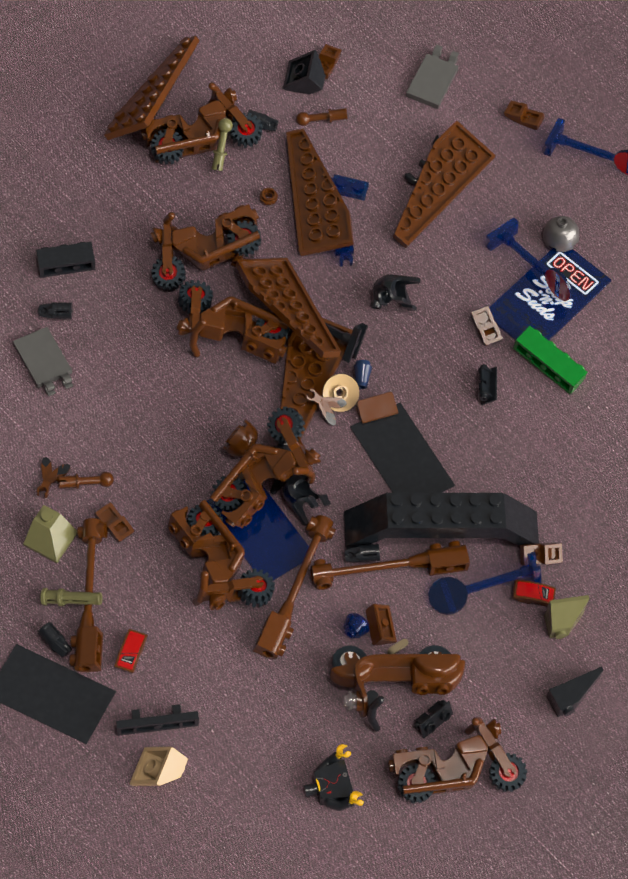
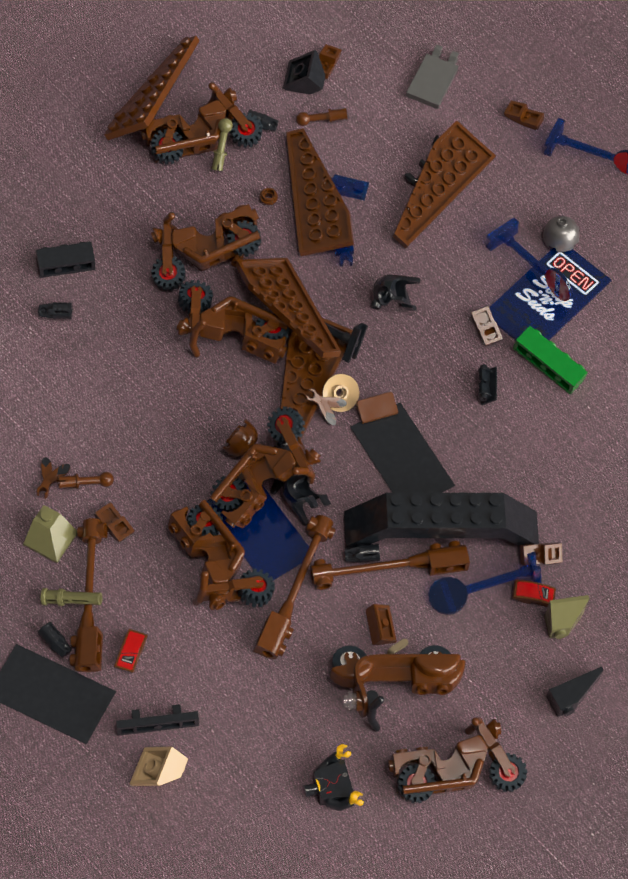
(44, 360): dark grey tile -> none
(355, 626): clear blue cone -> none
(362, 373): dark blue cone -> none
(440, 712): black hinge -> none

